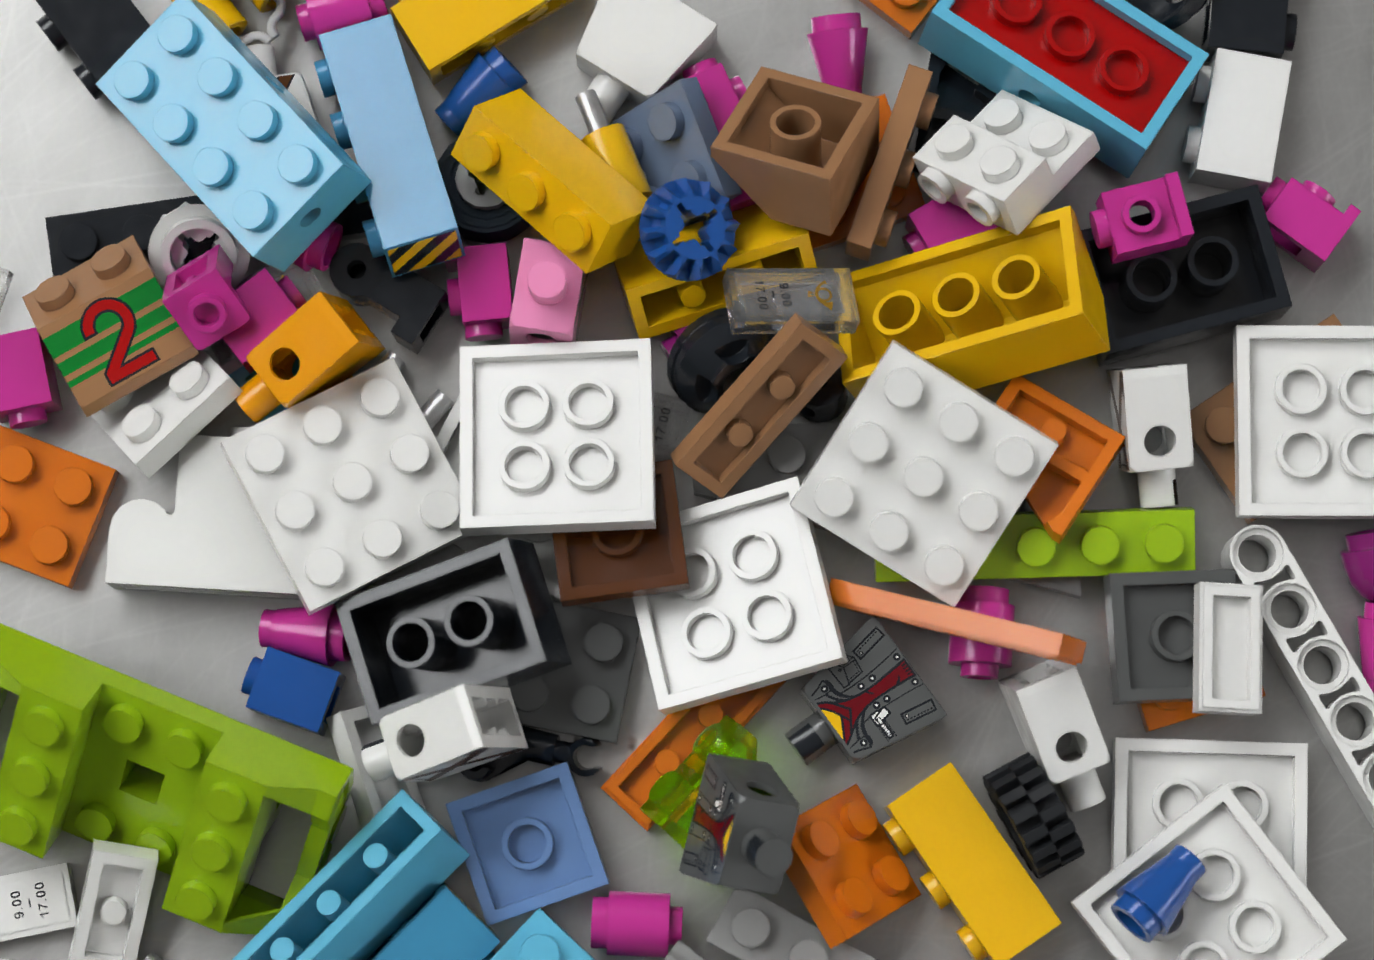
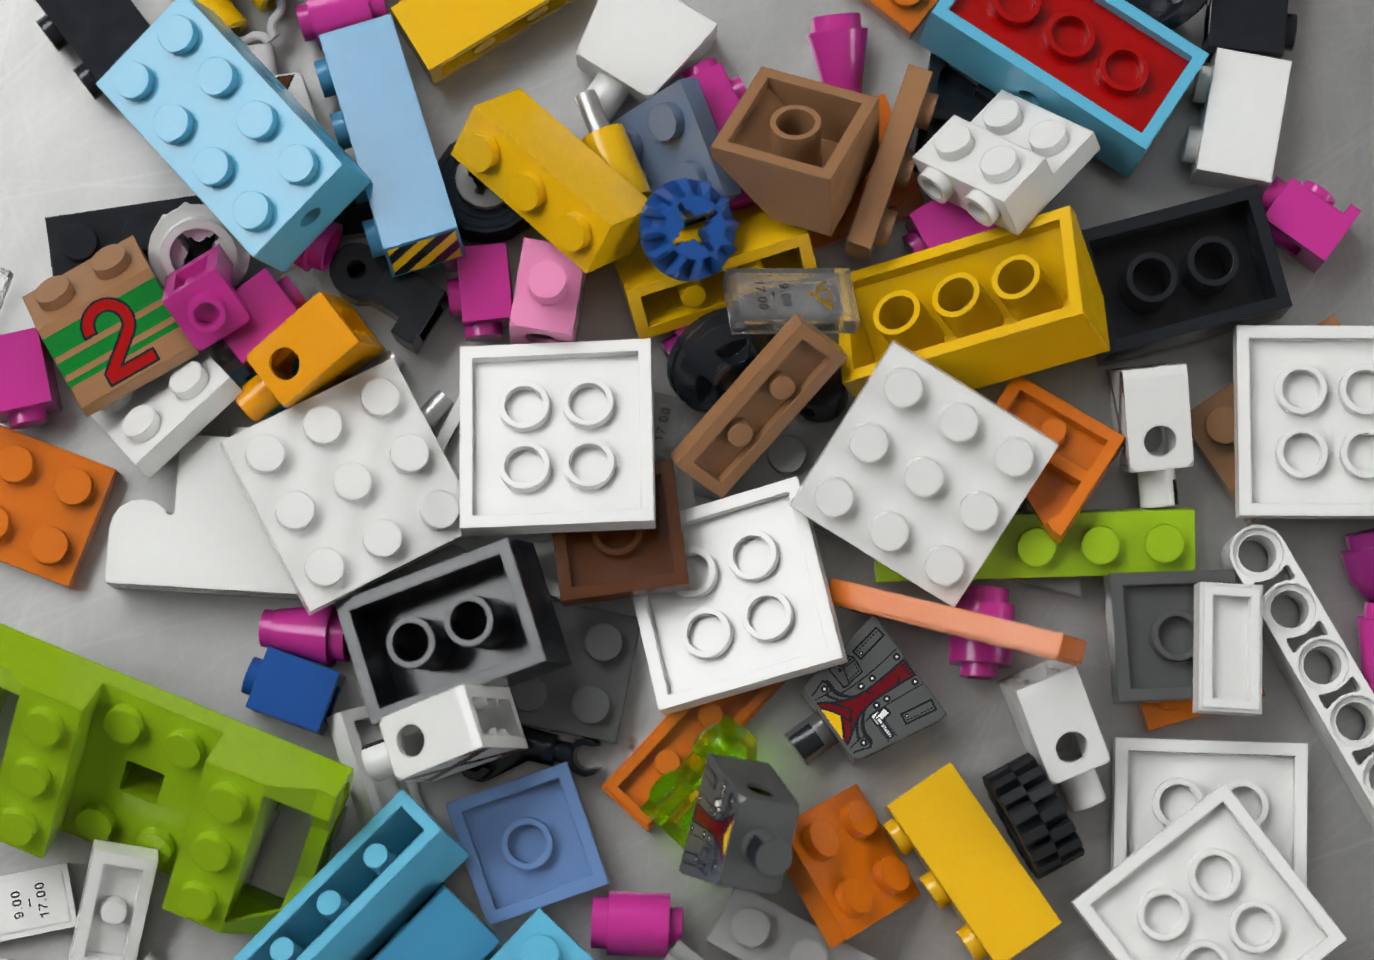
(482, 80): blue cone -> none
(1125, 240): dark pink brick -> none
(1156, 895): blue cone -> none

